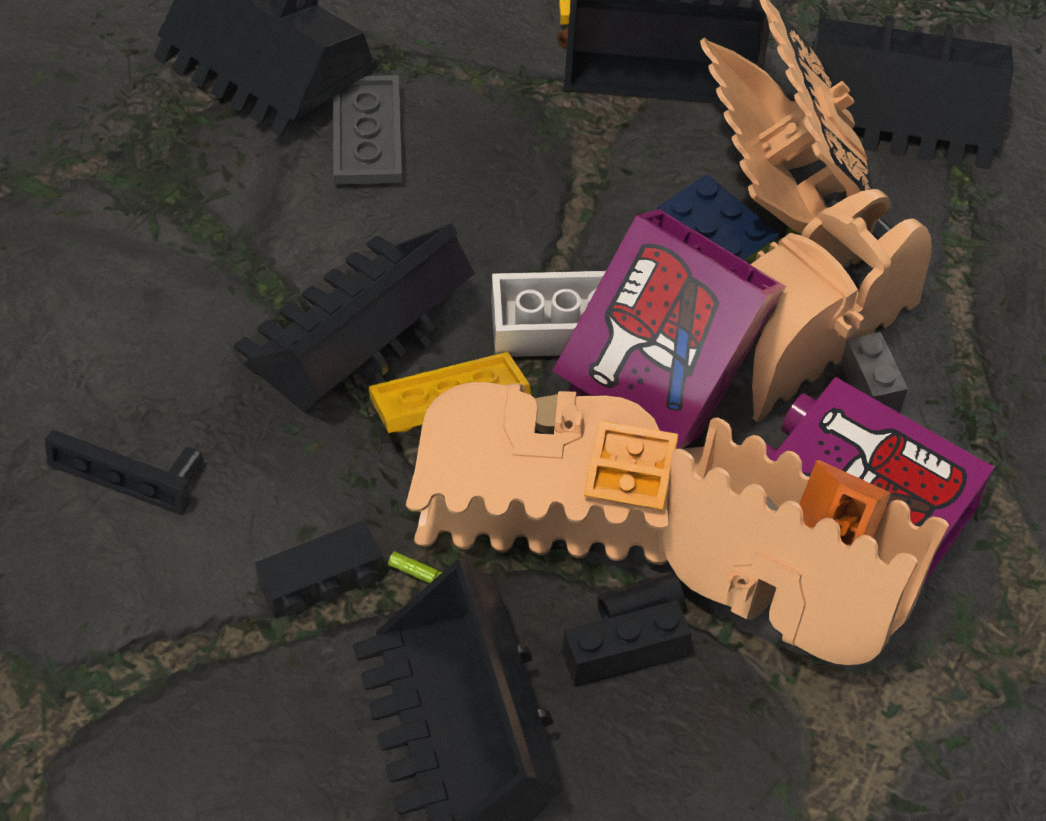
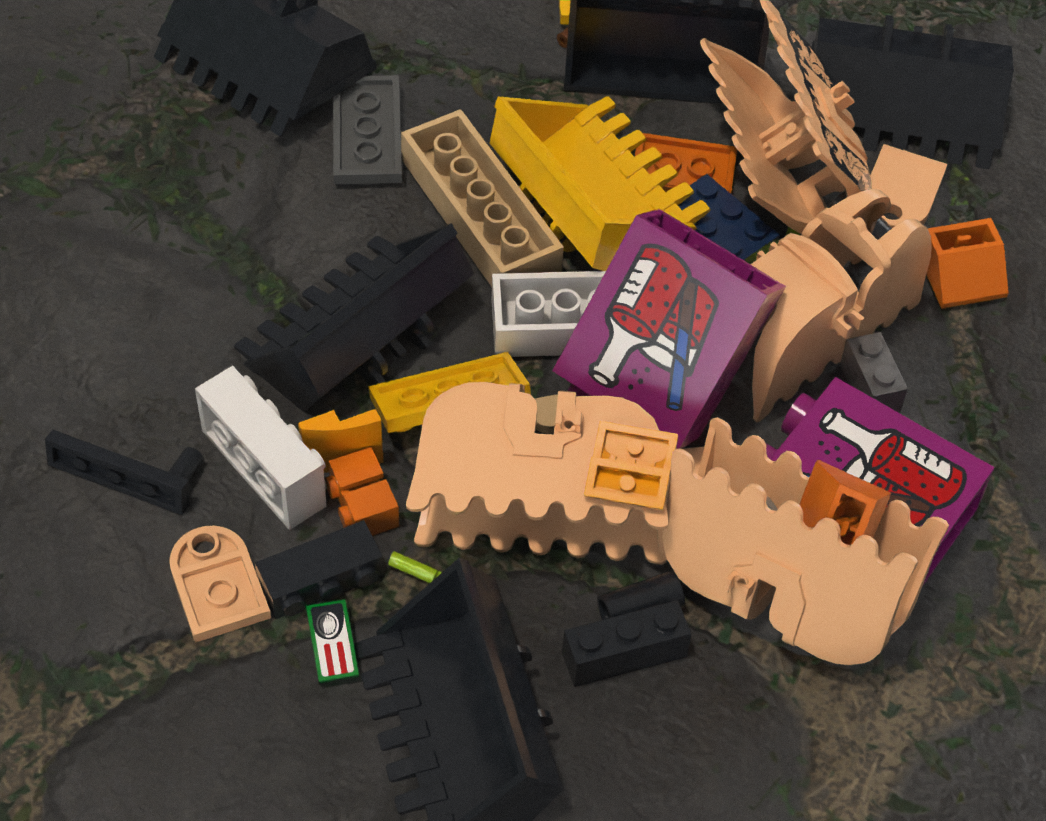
(218, 586): none -> light nougat tile
(262, 446): none -> white brick
(332, 641): none -> slope
(340, 438): none -> light orange slope
(361, 493): none -> orange piece
(479, 198): none -> tan brick
(585, 172): none -> yellow piece
(692, 159): none -> orange tile
(908, 181): none -> light nougat tile
(967, 263): none -> orange slope

